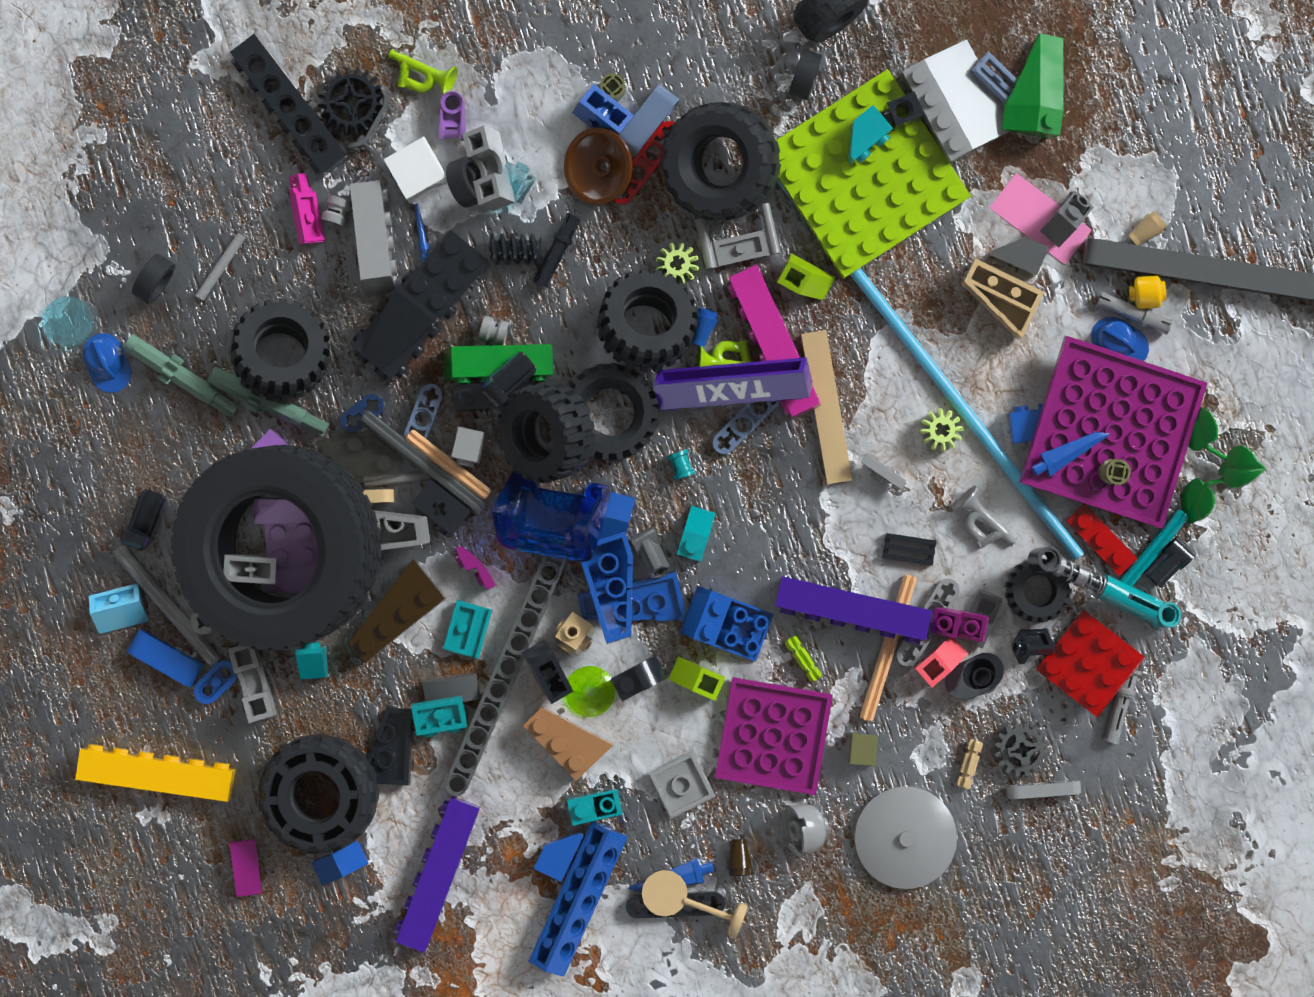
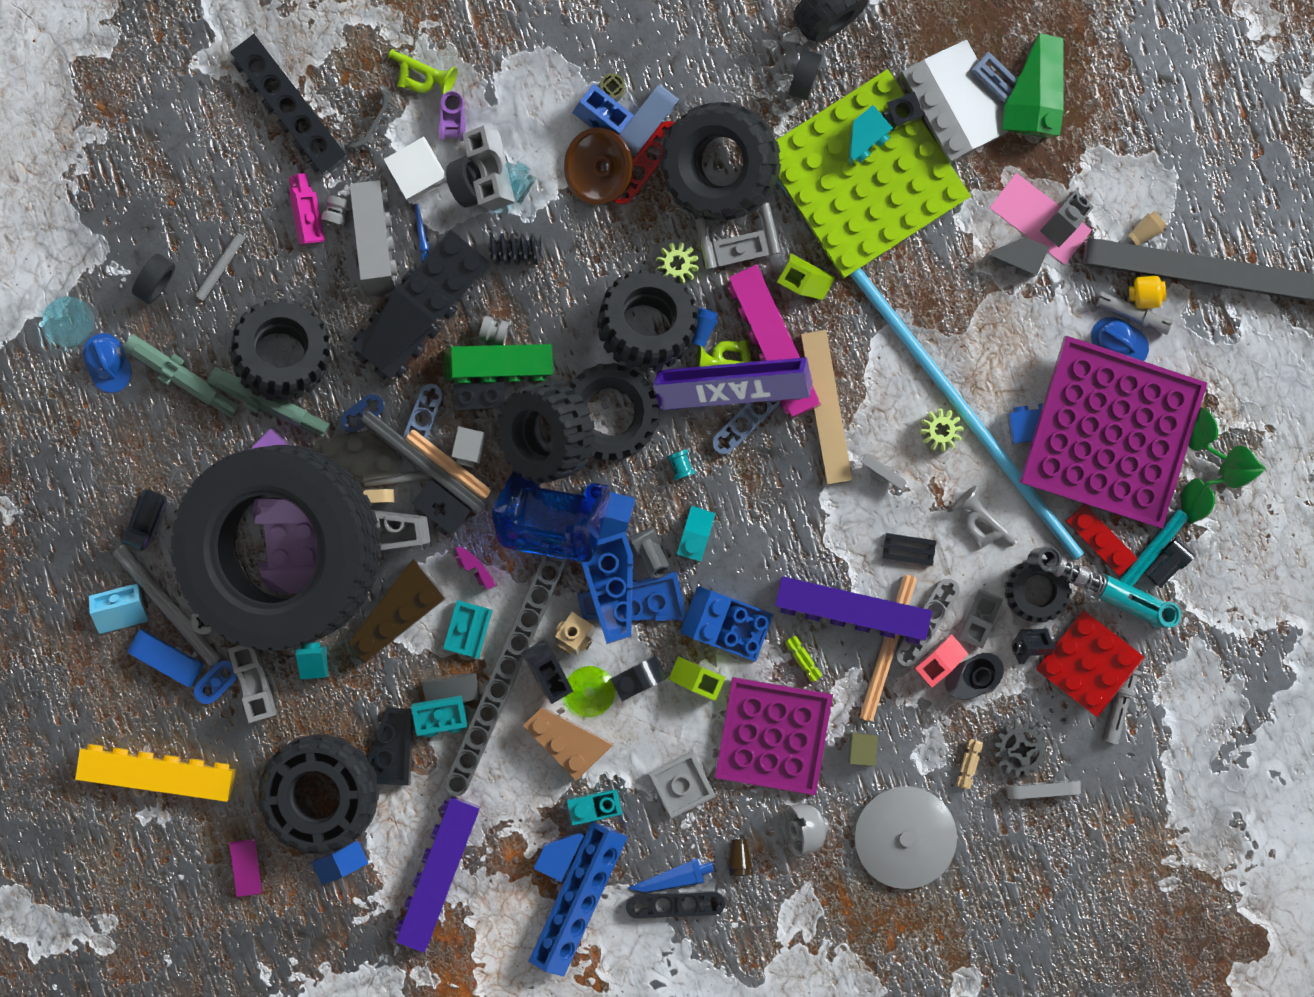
(250, 568): light grey slope -> none
(340, 102): black gear -> none
(507, 379): black animal -> none
(561, 241): black pin -> none
(667, 893): tan piece -> none
(960, 624): magenta slope -> none
(1003, 296): tan wedge -> none
(1061, 456): blue bar -> none
(1109, 470): olive wheel -> none

